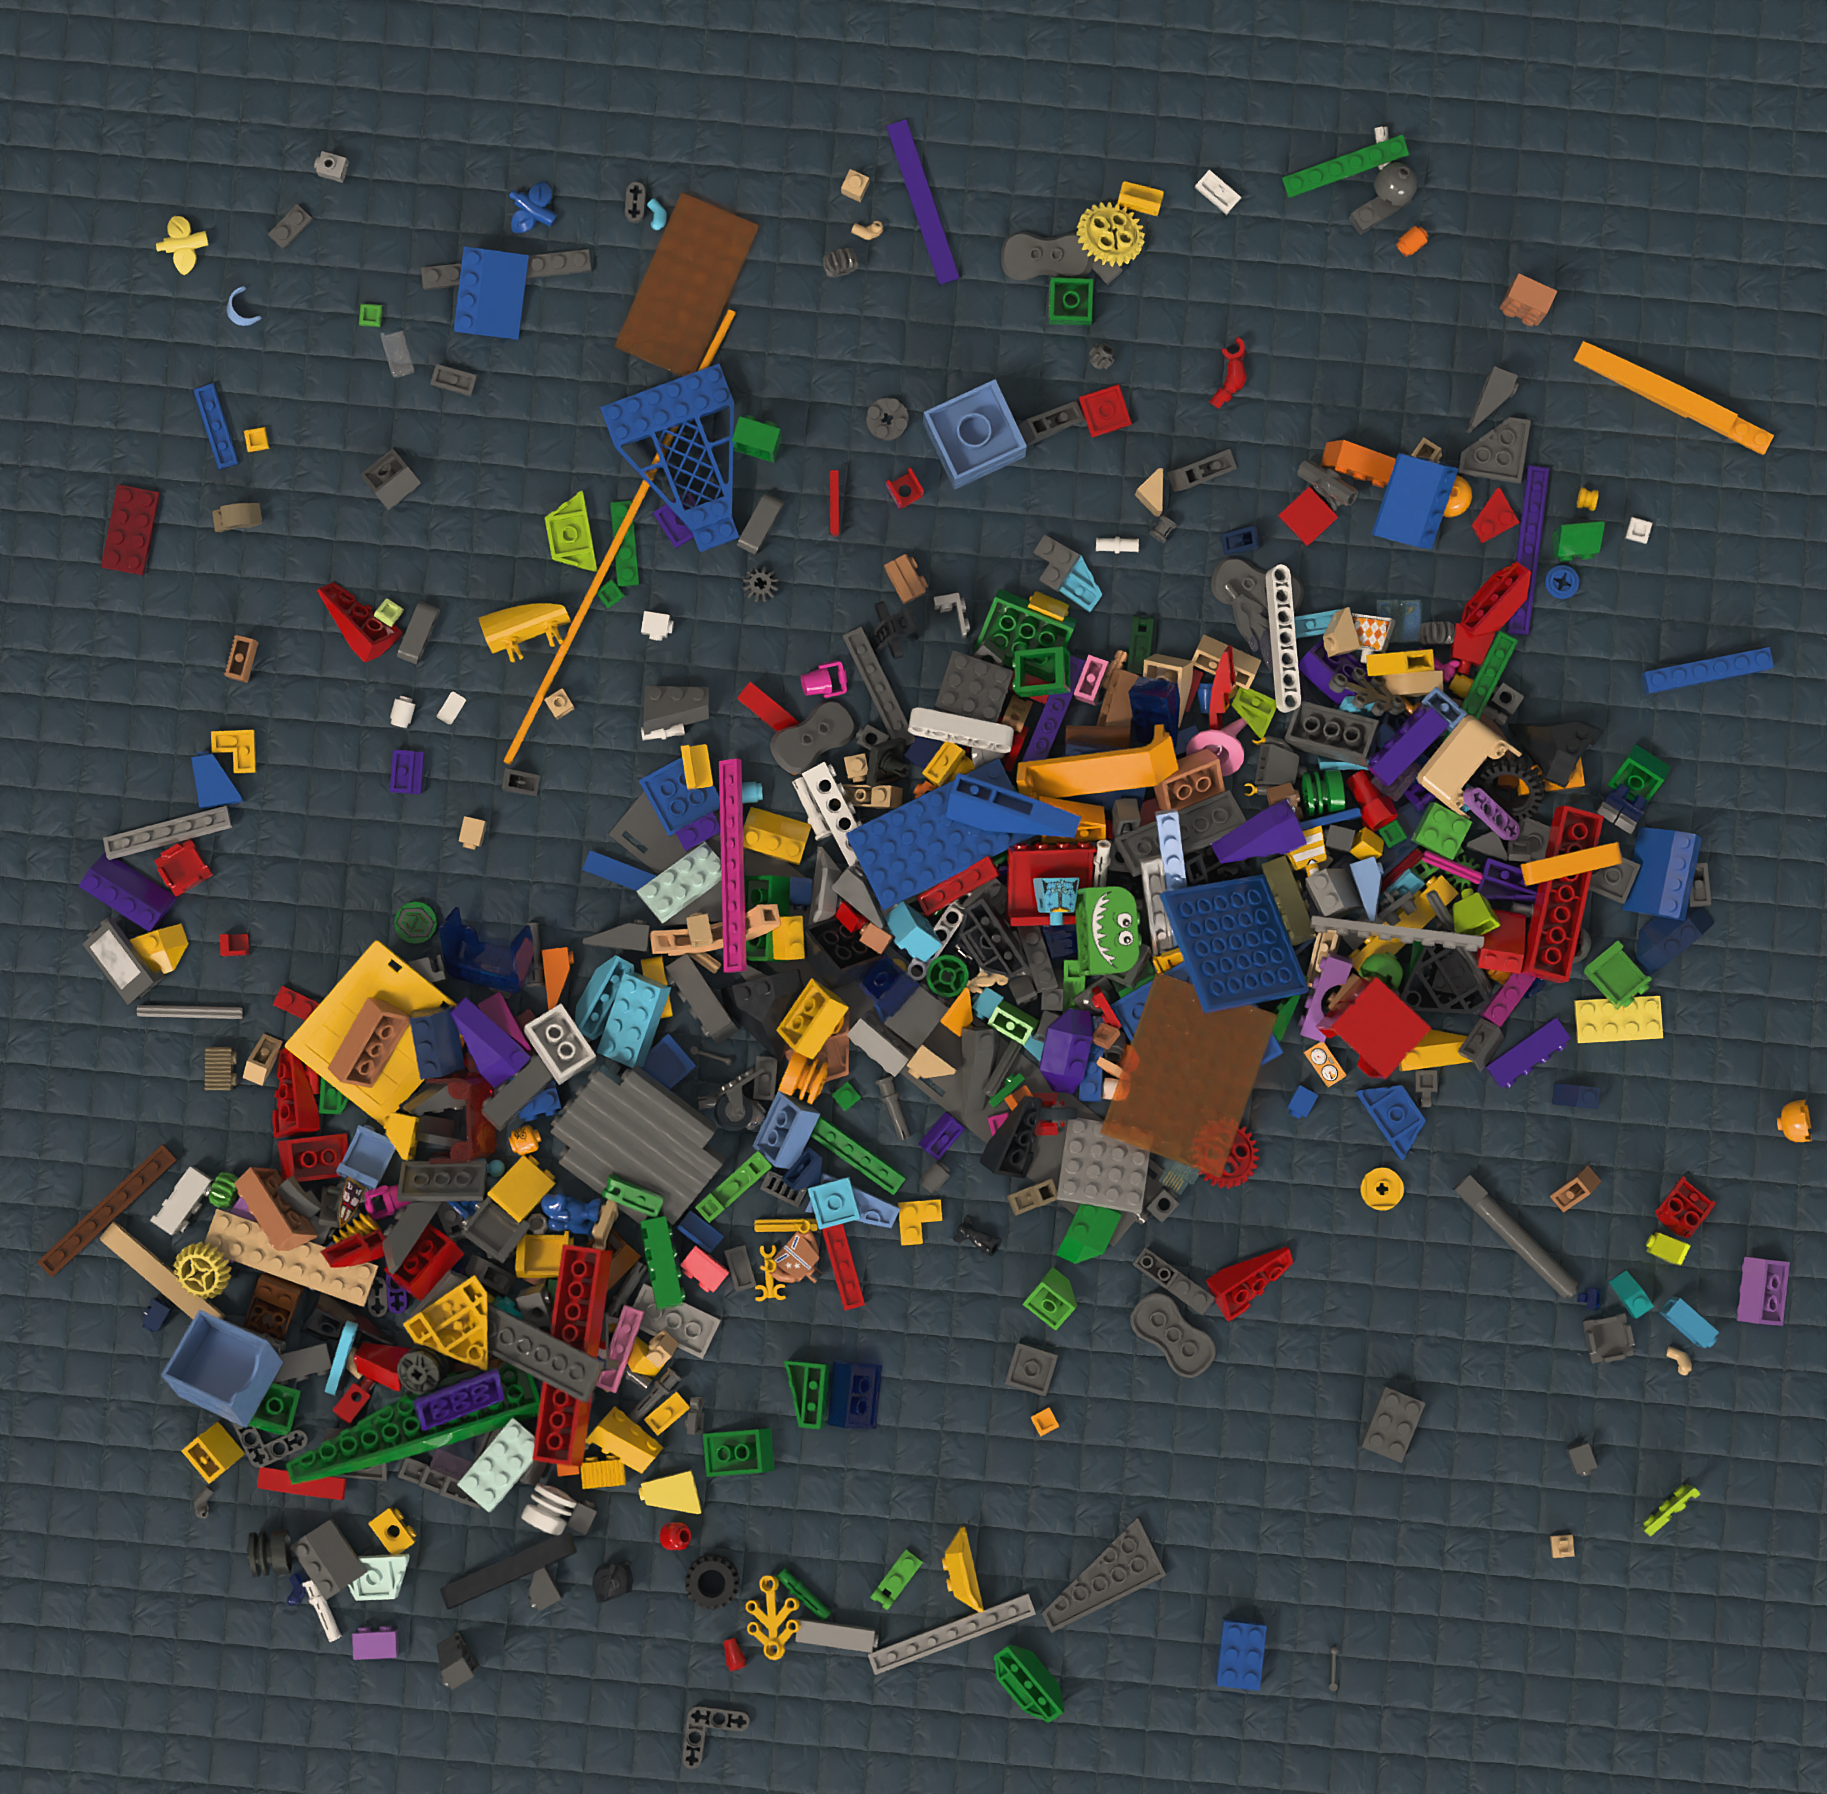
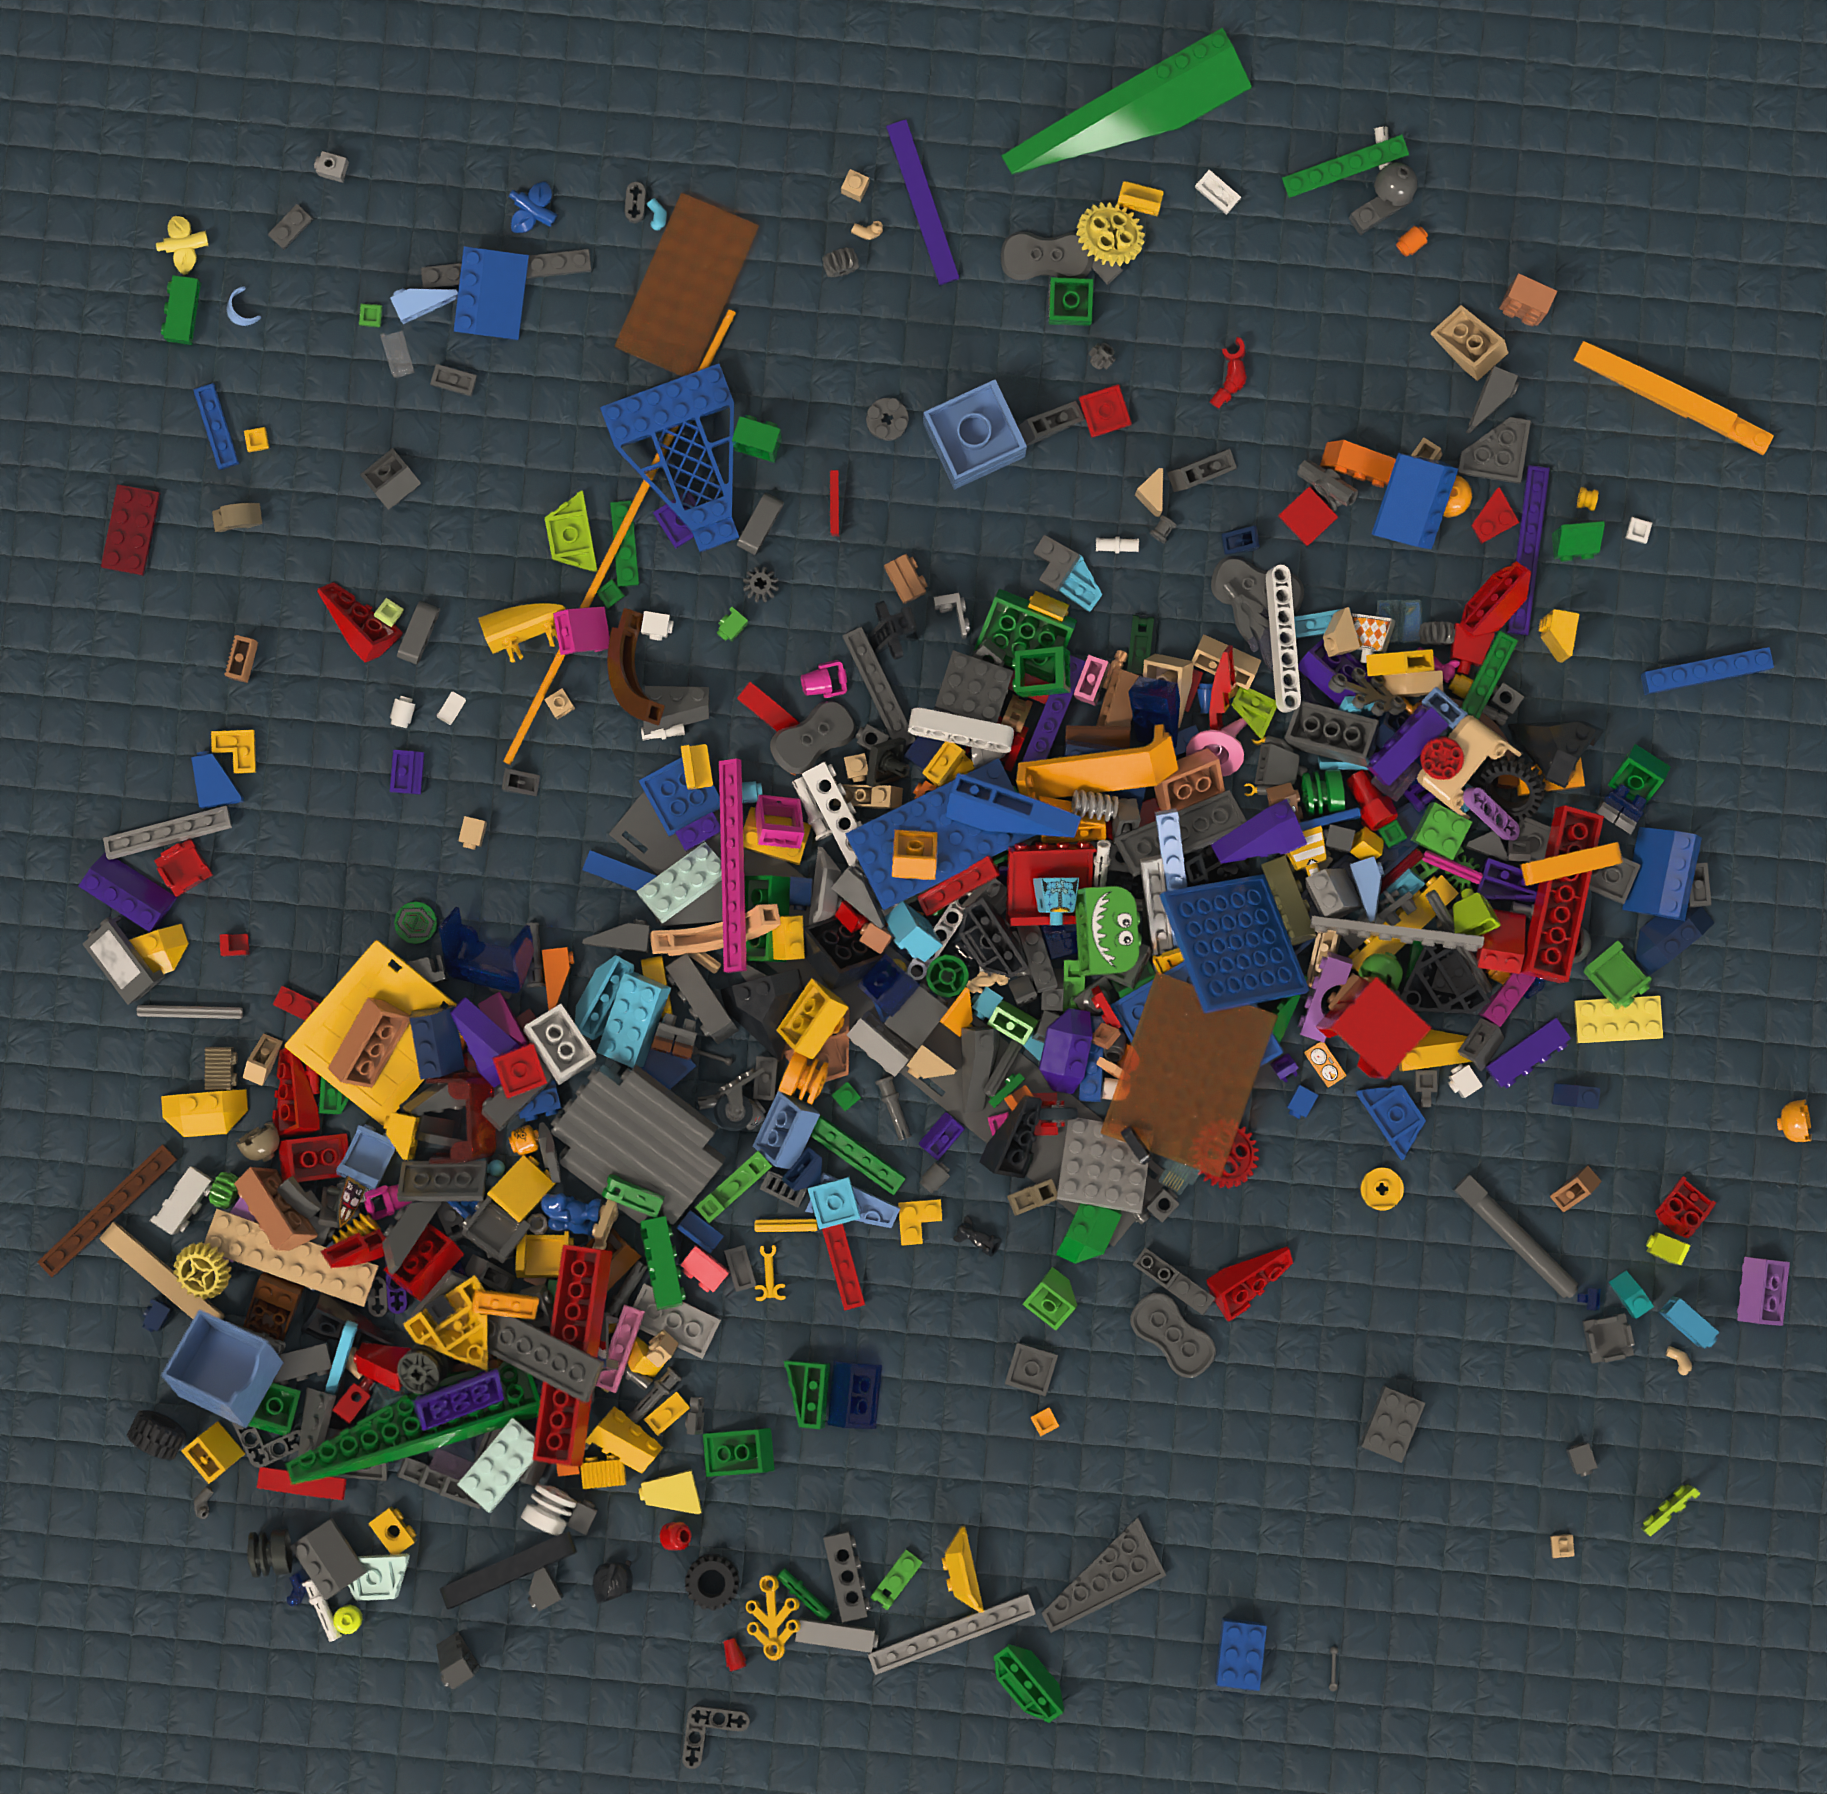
(156, 1434): none -> black tyre
(181, 310): none -> green brick
(205, 1112): none -> yellow wedge
(260, 1143): none -> dark tan cylinder
(315, 1419): none -> dark grey wing
(347, 1619): none -> neon yellow head
(375, 1643): medium lavender brick -> none
(417, 302): none -> light blue slope
(440, 1308): none -> black plate
(505, 1304): none -> light orange tile
(519, 1070): none -> red plate
(549, 1152): none -> dark grey slope
(582, 630): none -> dark pink panel
(622, 670): none -> reddish brown arch
(684, 1037): none -> hips
(699, 930): tan brick -> none
(731, 625): none -> bright green brick
(779, 834): none -> dark pink window
(796, 1257): nougat torso -> none
(848, 1610): none -> dark grey brick
(909, 479): red piece -> none
(914, 854): none -> light orange slope
(1095, 804): none -> light grey piece
(1136, 1145): none -> black beam
(1143, 106): none -> green wedge
(1284, 1067): none -> dark purple tile
(1442, 758): none -> red tile
(1464, 1080): none -> white brick
(1470, 342): none -> tan slope
(1559, 633): none -> yellow slope
(1571, 579): blue gear -> none

